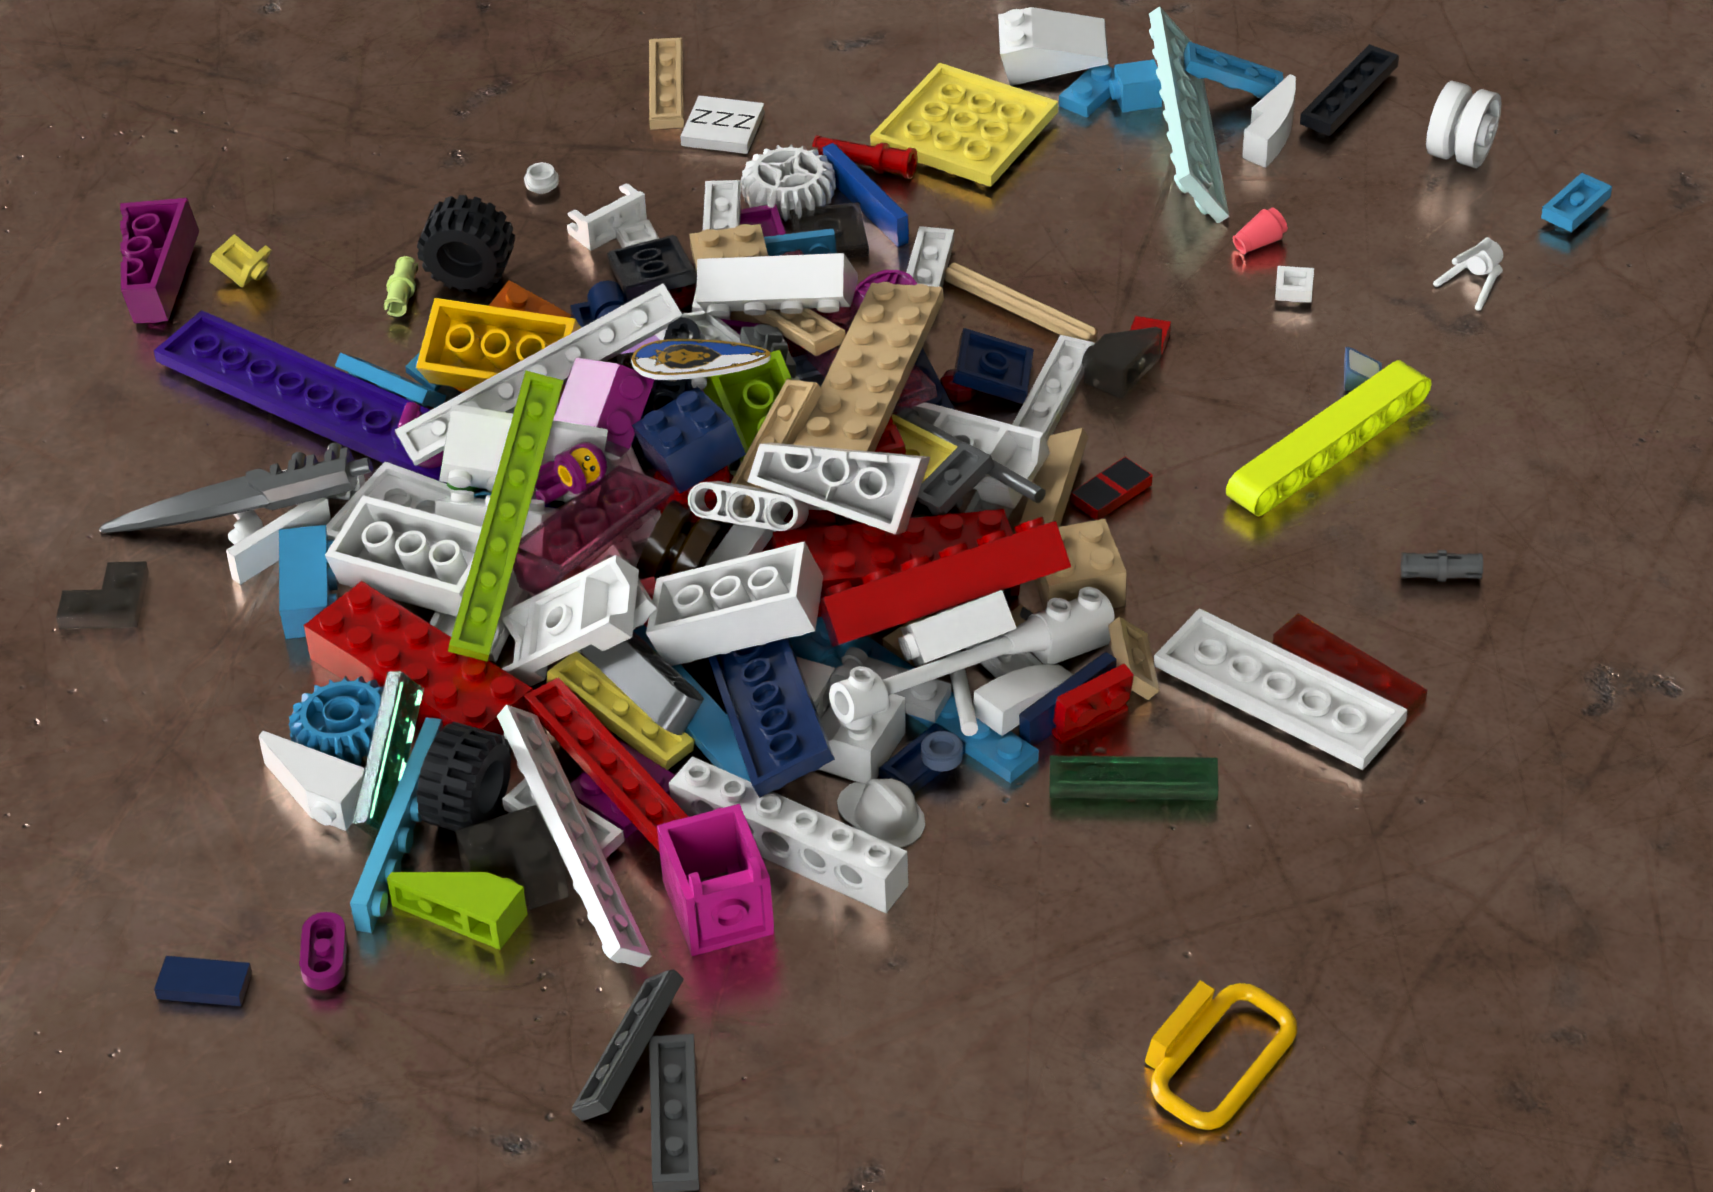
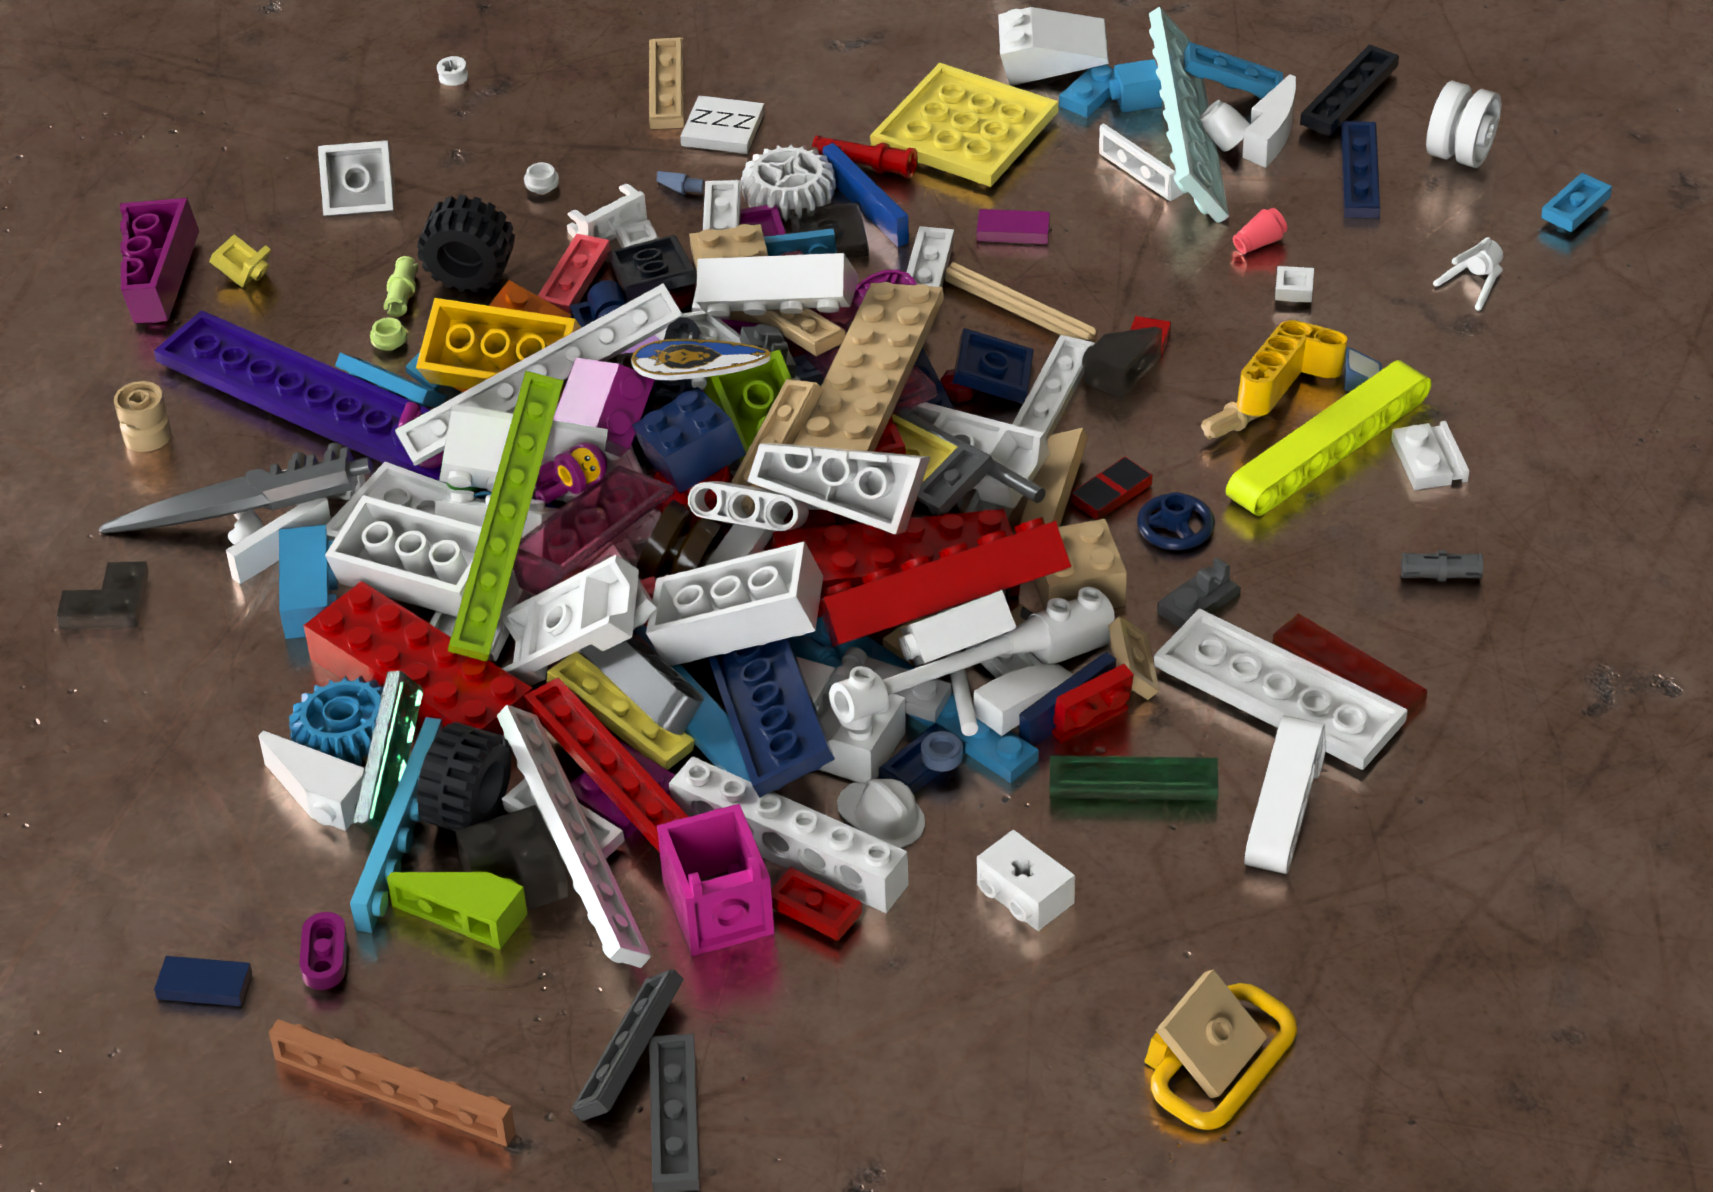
(142, 416): none -> tan wheel
(356, 178): none -> white slope
(387, 334): none -> yellowish green plate
(393, 1082): none -> nougat plate
(452, 71): none -> white bush
(575, 271): none -> coral plate
(680, 182): none -> sand blue bar
(815, 903): none -> red plate
(1013, 226): none -> magenta tile
(1025, 880): none -> white brick
(1138, 163): none -> white slope
(1175, 516): none -> dark blue piece
(1206, 591): none -> dark grey plate
(1211, 1033): none -> tan plate
(1224, 125): none -> white piece
(1226, 421): none -> tan axle
(1283, 356): none -> yellow beam
(1285, 793): none -> white beam
(1360, 169): none -> dark blue tile
(1429, 455): none -> white plate

